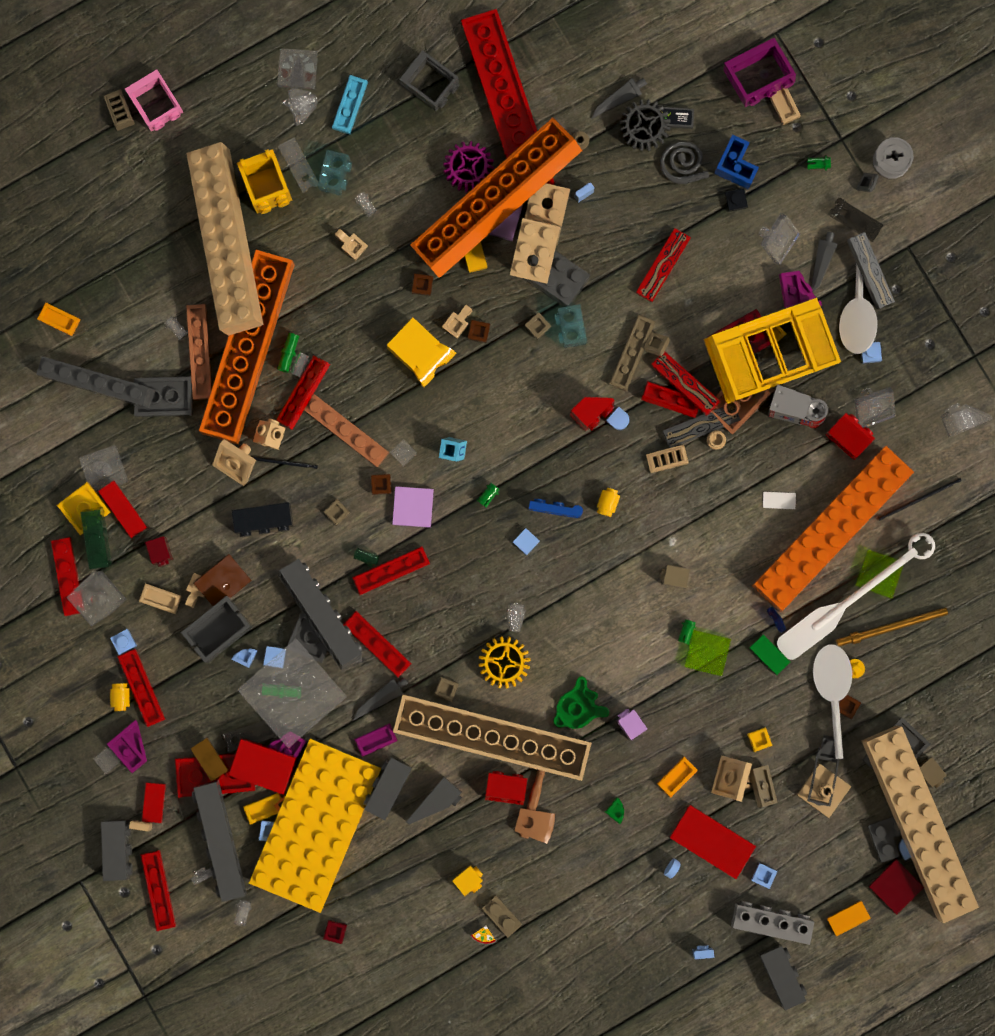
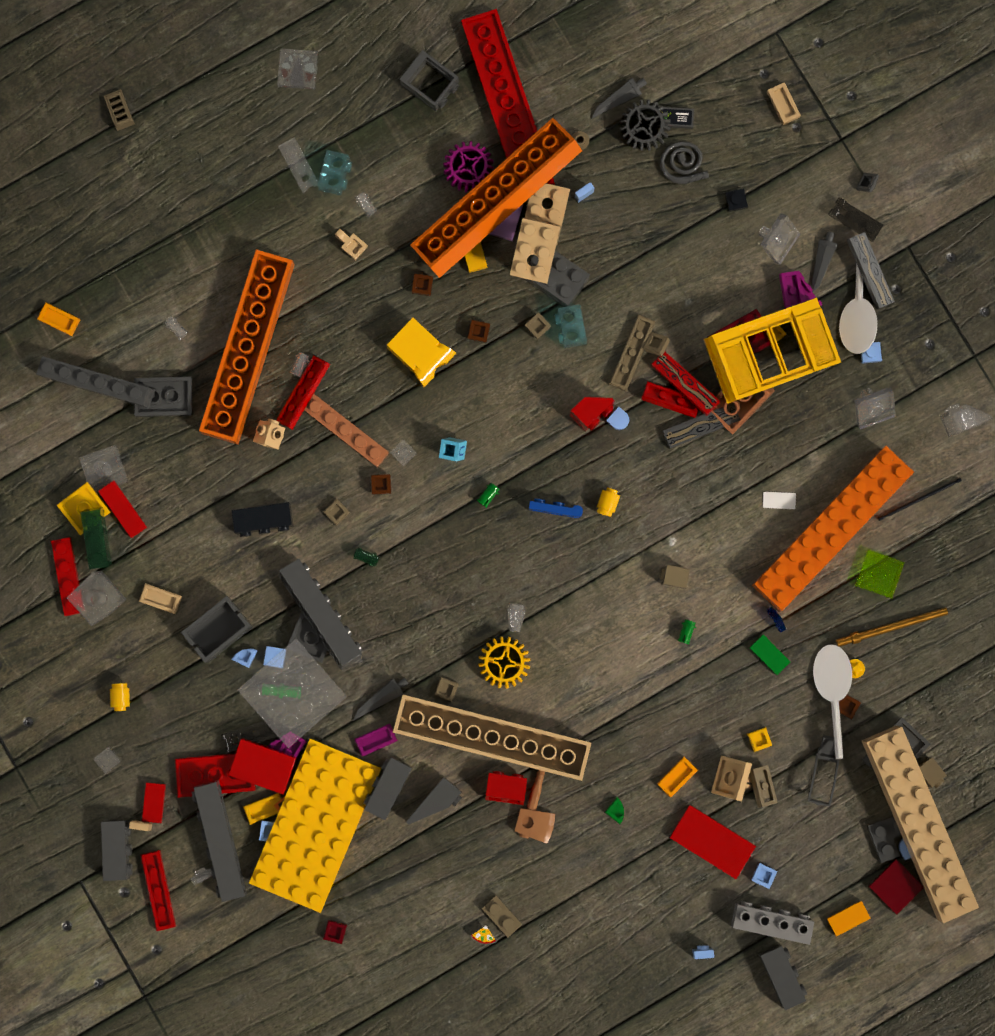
(123, 641): light blue plate -> none
(129, 747): magenta wing -> none
(141, 687): red tile -> none
(143, 86): bright pink window -> none
(159, 551): dark red brick -> none
(195, 593): tan plate -> none
(199, 351): nougat plate -> none
(209, 759): pearl gold tile -> none
(222, 580): reddish brown piece -> none
(224, 239): tan brick -> none
(234, 461): tan tile -> none
(242, 912): clear pin -> none
(264, 181): yellow container -> none
(285, 462): black piece -> none
(288, 352): green pin -> none
(301, 104): clear brick -> none
(349, 104): medium azure tile -> none
(377, 644): red tile -> none
(391, 570): red tile -> none
(413, 507): lavender tile -> none
(456, 323): tan plate -> none
(469, 880): yellow brick -> none
(526, 541): light blue tile -> none
(578, 708): green tile -> none
(631, 724): lavender brick -> none
(663, 265): red tile -> none
(672, 868): light blue tile -> none
(684, 460): tan slope -> none
(707, 653): clear neon green tile -> none
(716, 440): tan plate -> none
(733, 167): blue brick -> none
(752, 56): magenta window -> none
(797, 408): light grey piece -> none
(820, 163): green pin -> none
(823, 789): tan tile -> none
(825, 619): white piece -> none
(850, 435): red slope -> none
(898, 149): light grey piece -> none

